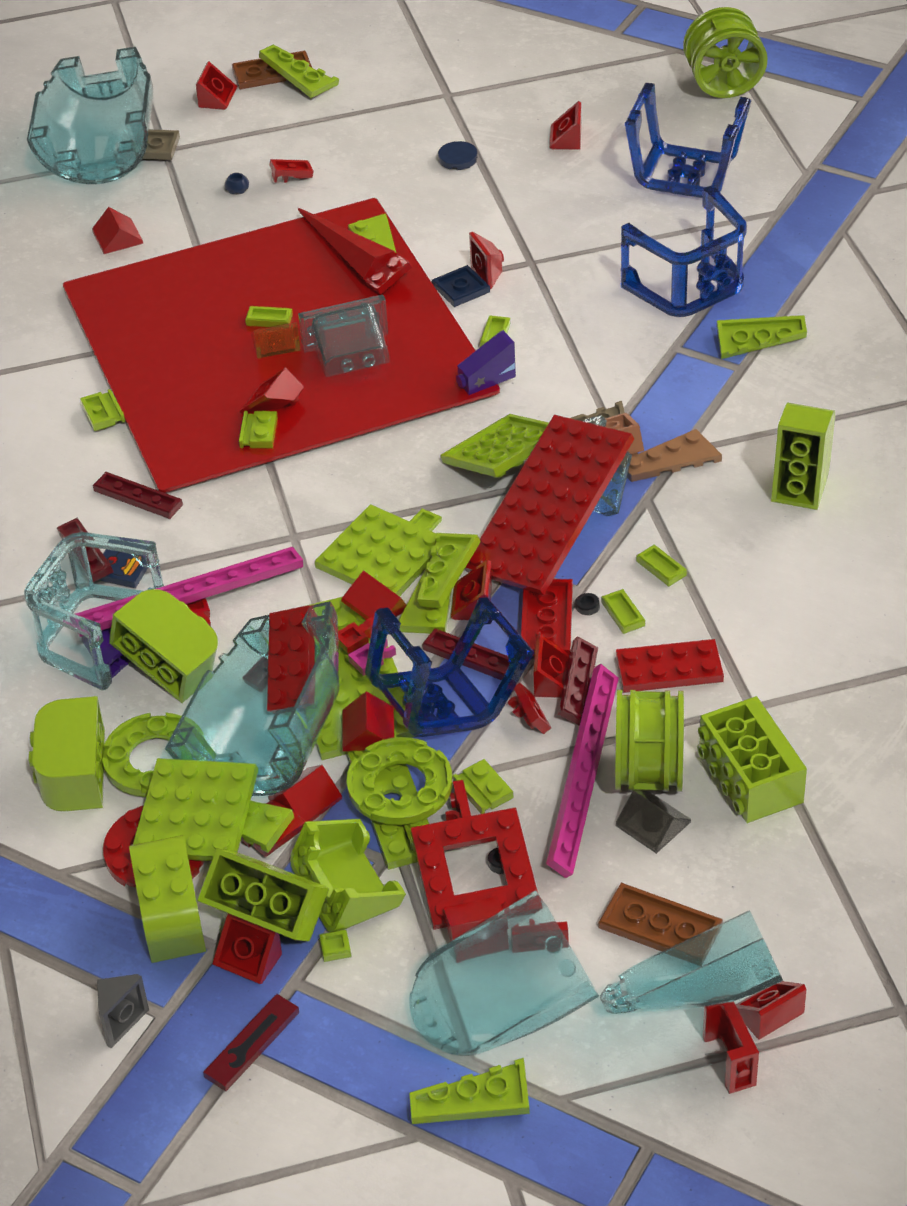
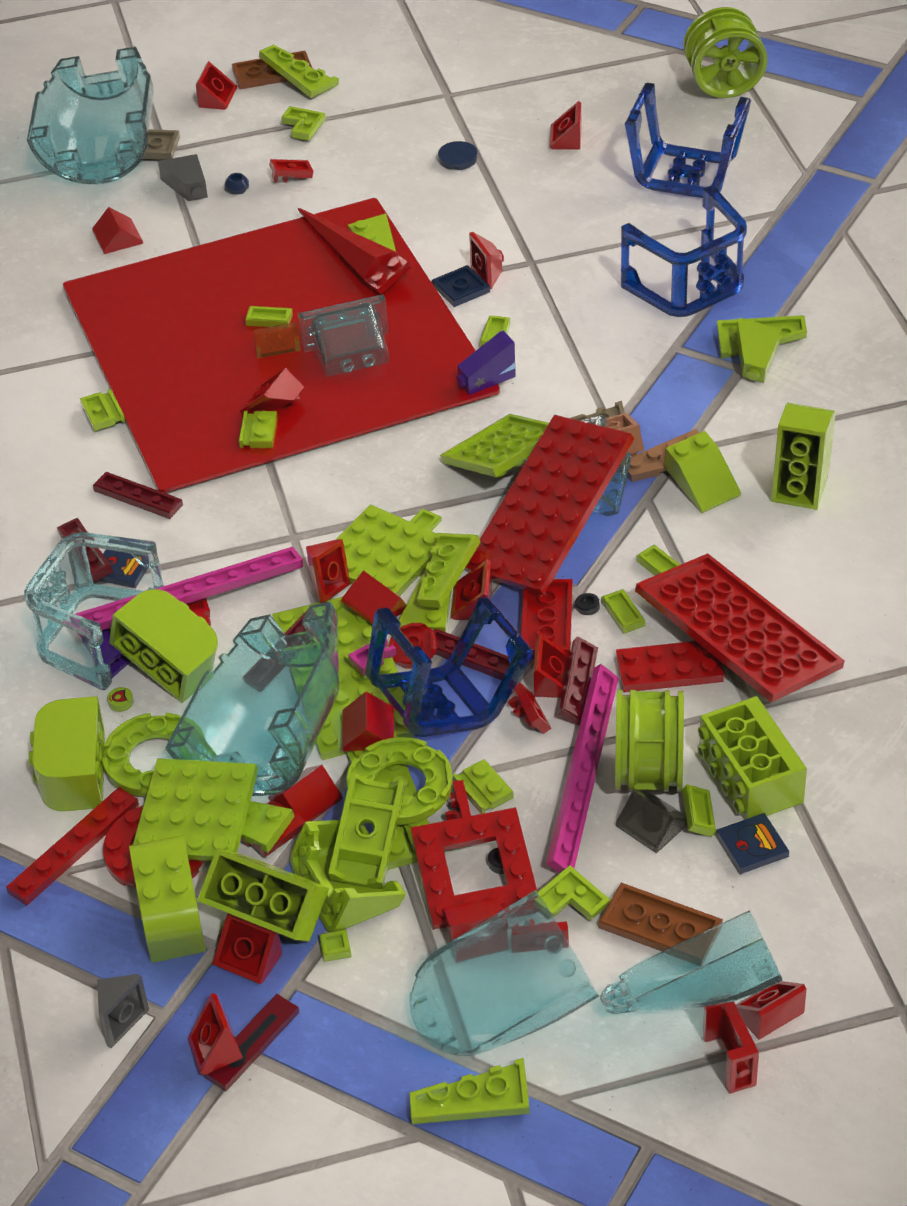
(71, 847): none -> red plate
(120, 699): none -> lime tile
(184, 176): none -> dark grey slope
(213, 1038): none -> red slope
(289, 657): red plate -> none
(305, 122): none -> lime plate
(328, 568): none -> red slope
(354, 636): red plate -> none
(362, 857): none -> lime piece
(418, 635): none -> red tile
(573, 889): none -> lime plate
(699, 810): none -> lime tile
(701, 471): none -> lime slope
(740, 627): none -> red plate
(752, 843): none -> dark blue tile
(756, 348): none -> lime slope

